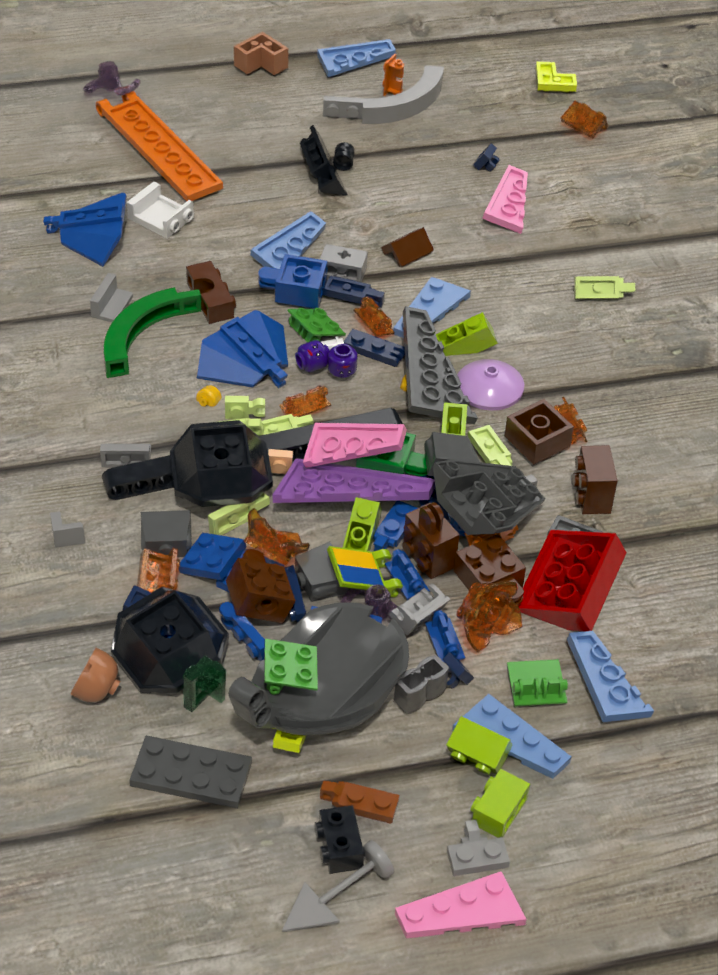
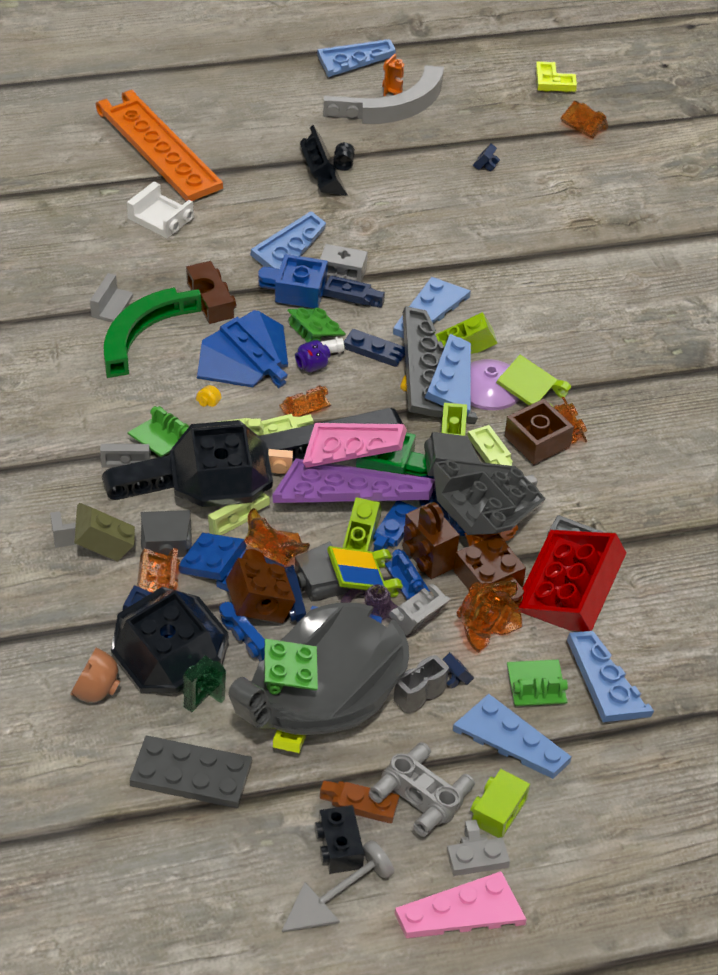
(91, 229): blue panel -> none
(103, 533): none -> olive slope
(110, 80): clear purple piece -> none
(160, 431): none -> bright green hinge
(240, 407): yellowish green plate -> none
(261, 52): nougat brick -> none
(342, 361): dark purple head -> none
(373, 318): clear orange hinge -> none
(409, 247): reddish brown panel -> none
(422, 788): none -> light grey piece
(444, 636): blue hinge -> none
(453, 374): none -> medium blue wing
(478, 745): lime brick -> none
(508, 201): bright pink wing -> none
(530, 382): none -> lime flag
(595, 479): reddish brown brick -> none
(601, 287): yellowish green hinge -> none

